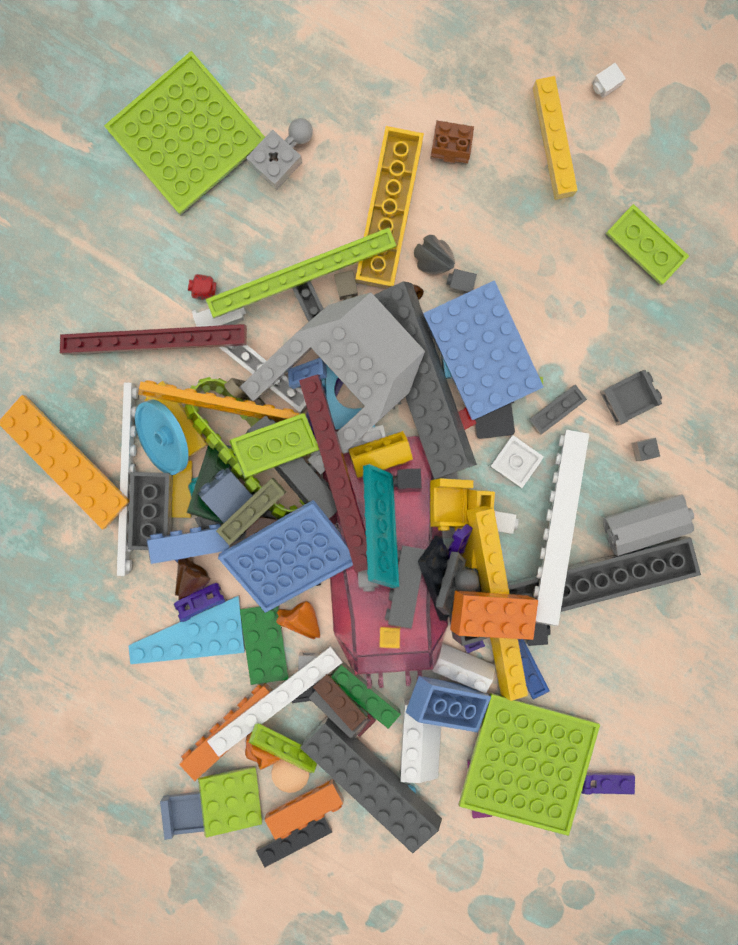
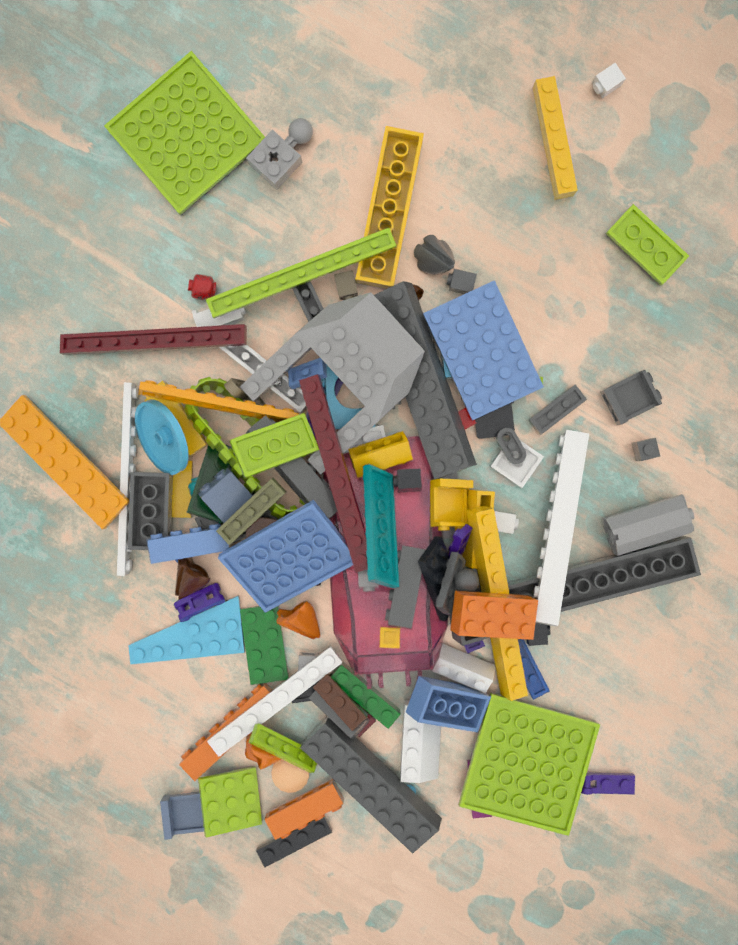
(452, 142): dark orange plate -> none
(511, 445): none -> dark grey plate

